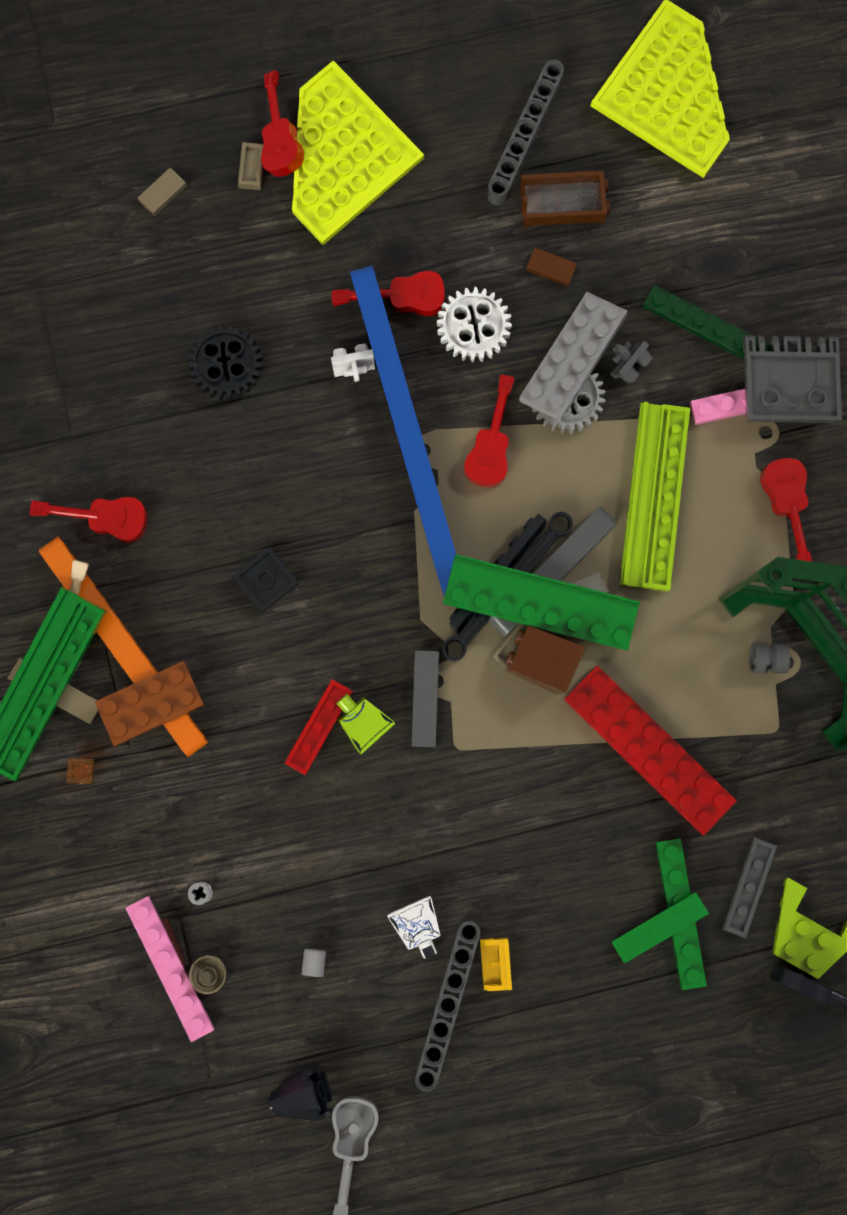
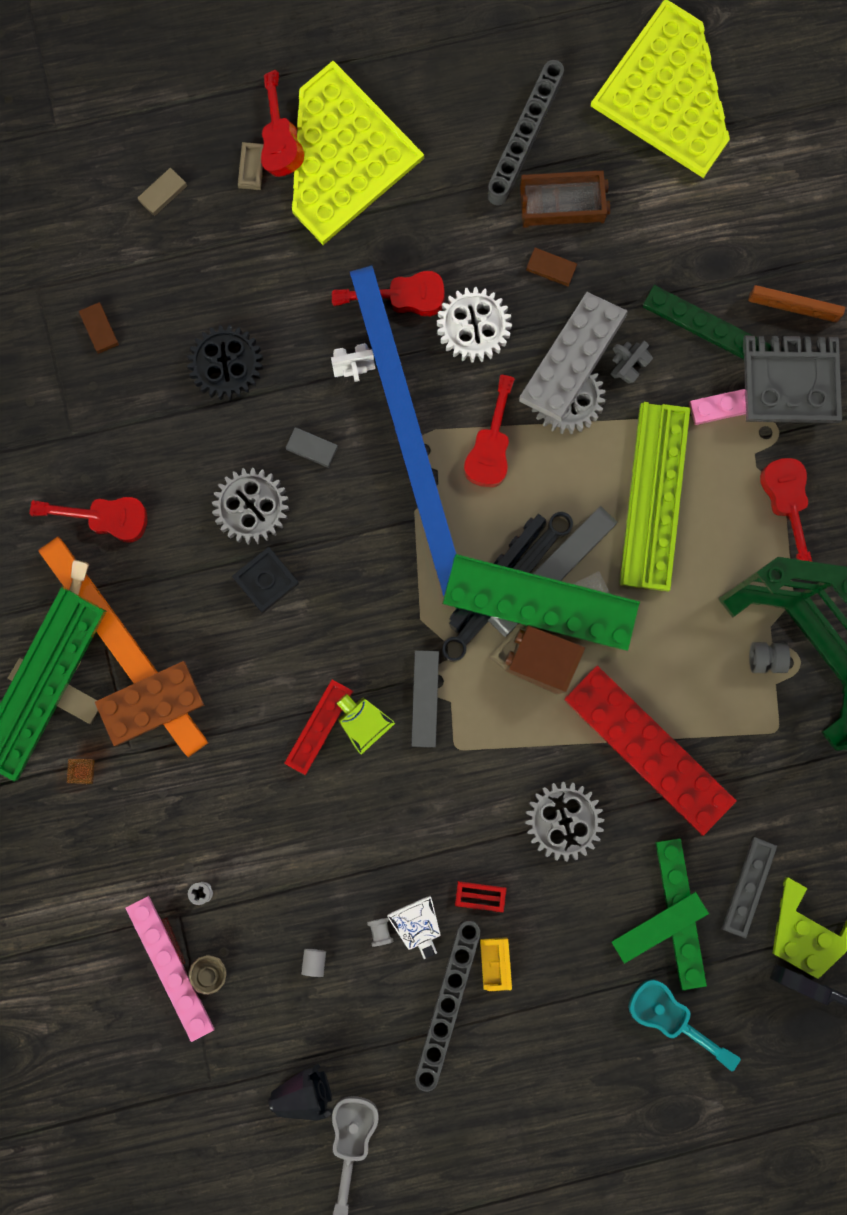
(98, 328): none -> reddish brown tile
(234, 519): none -> light grey gear
(311, 447): none -> dark grey tile
(380, 932): none -> light grey bush
(501, 899): none -> red tile
(585, 814): none -> light grey gear
(656, 1007): none -> teal piece
(796, 304): none -> dark orange tile

